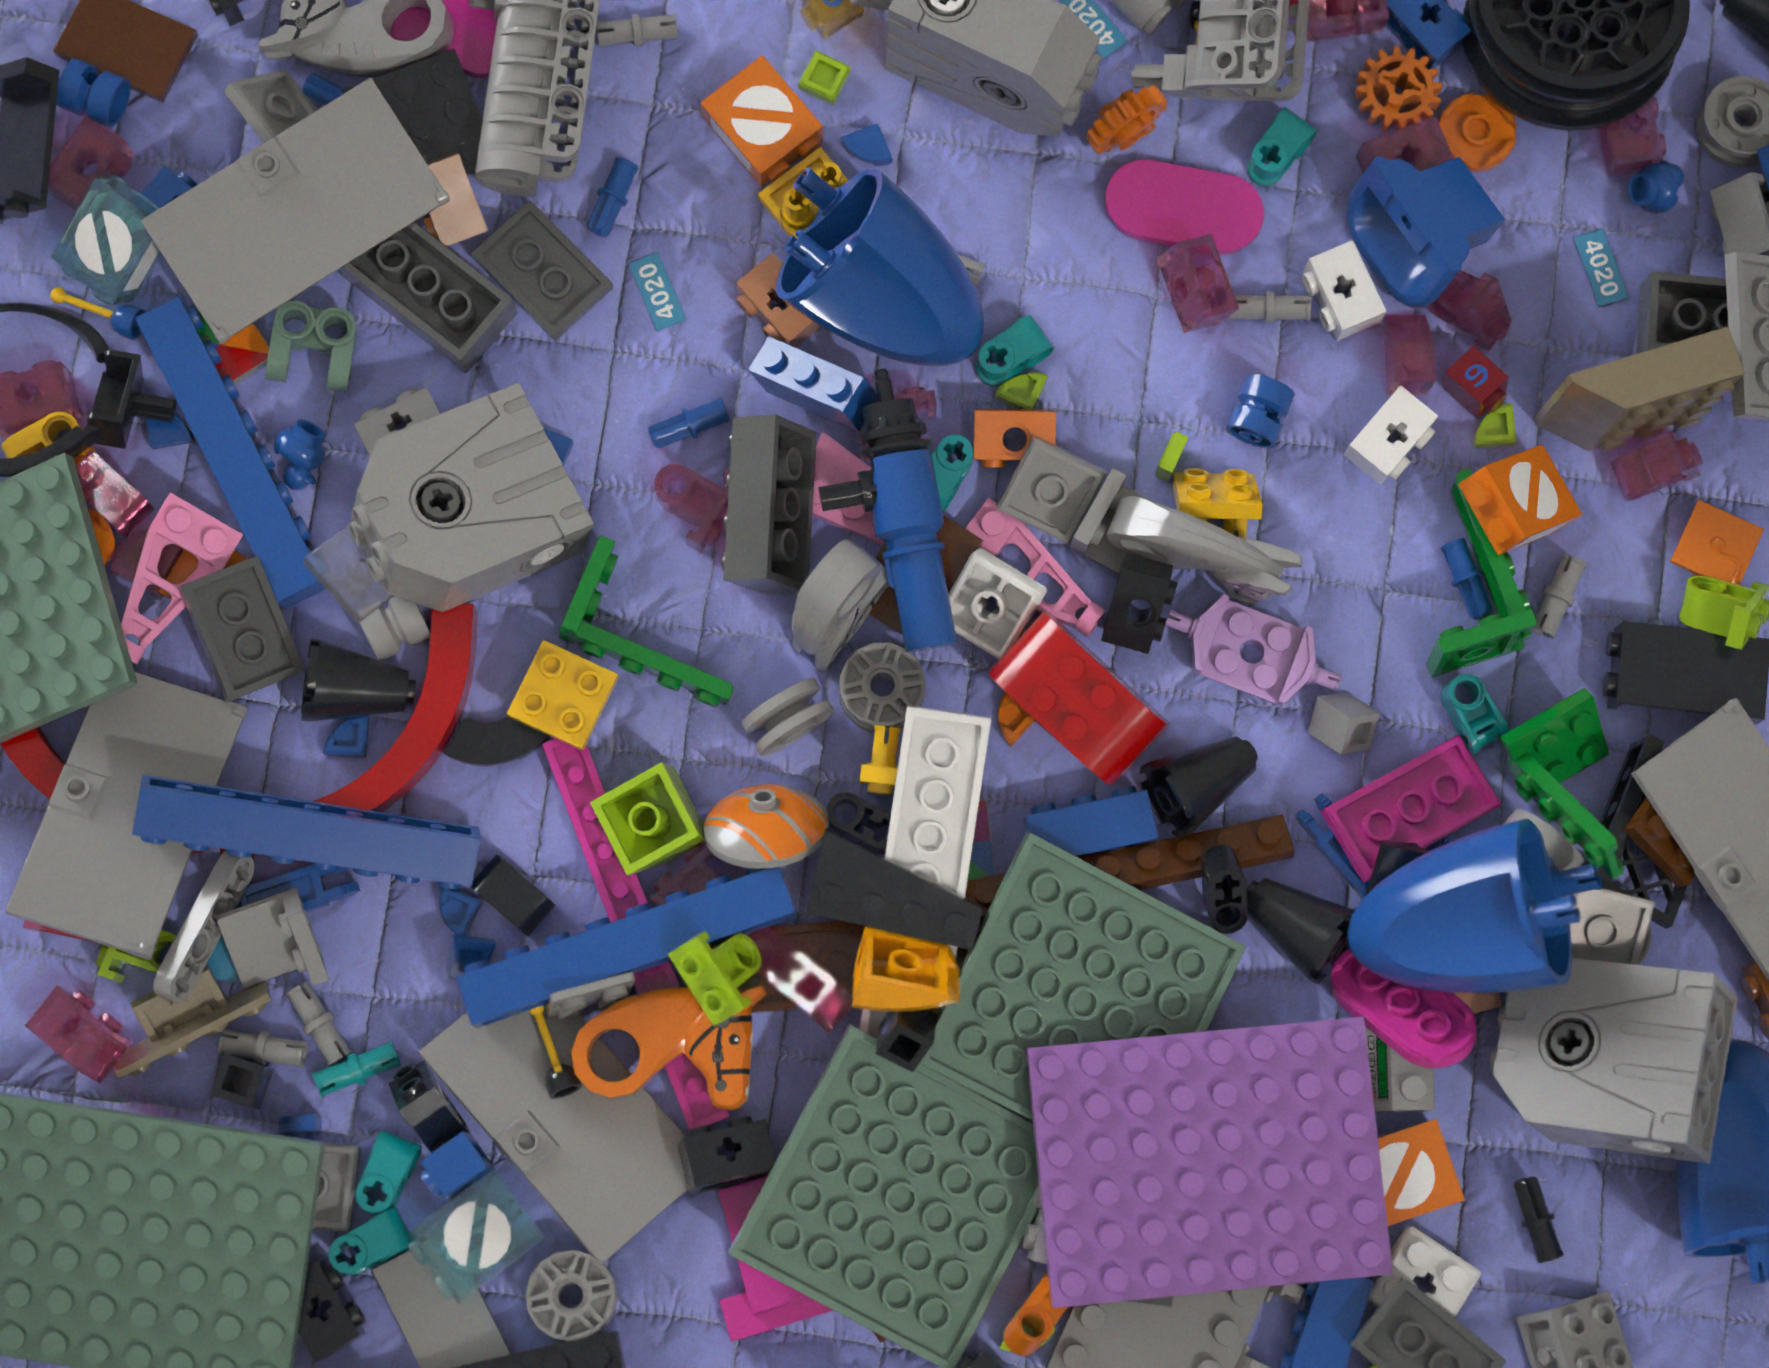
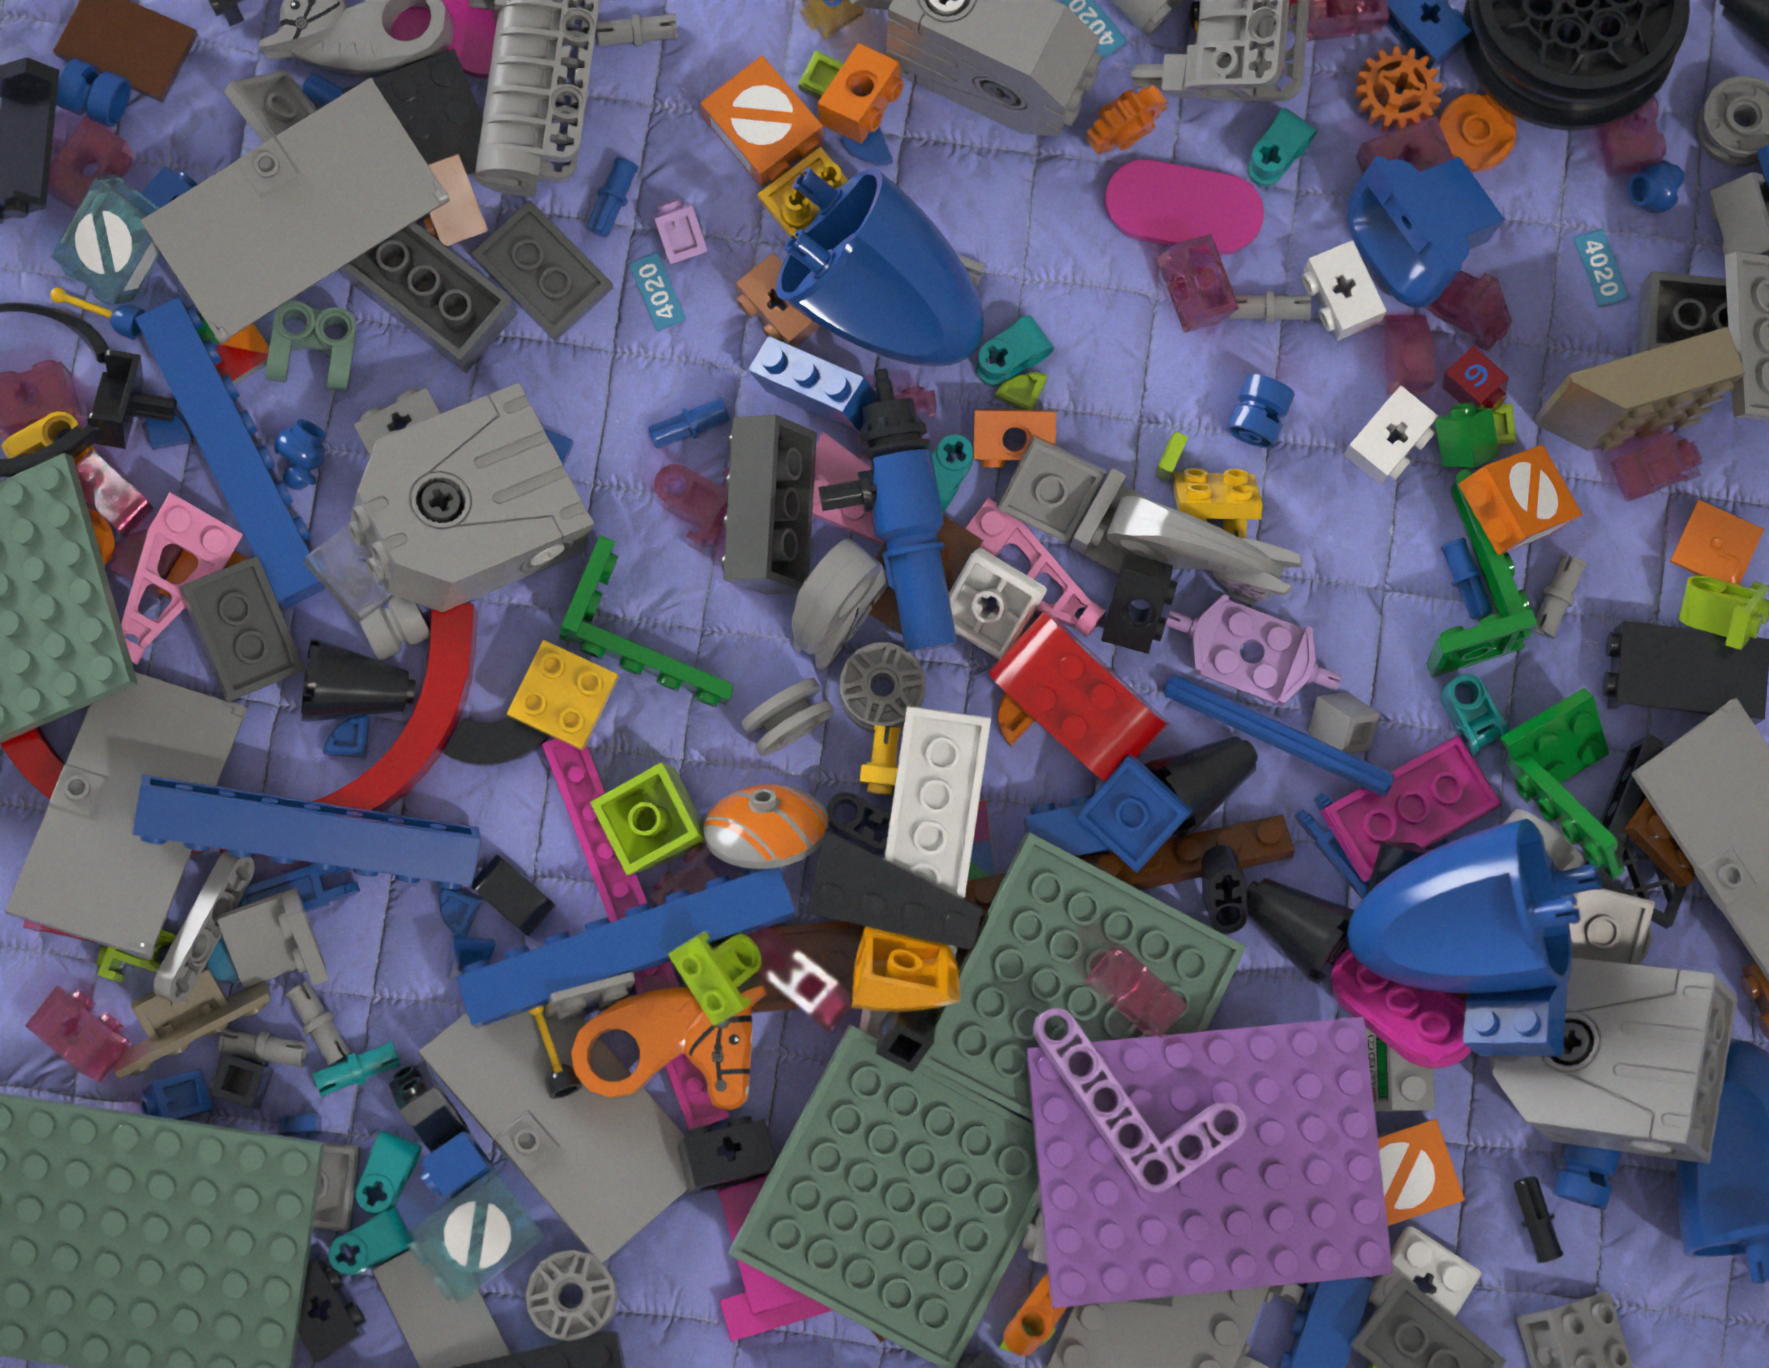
(177, 1096): none -> blue bracket
(678, 230): none -> lavender bracket
(862, 73): none -> orange brick
(1124, 1111): none -> lavender beam
(1133, 813): none -> blue tile
(1136, 992): none -> clear pink brick
(1279, 735): none -> blue axle
(1467, 436): none -> green brick
(1517, 1022): none -> blue slope
(1587, 1175): none -> blue wheel

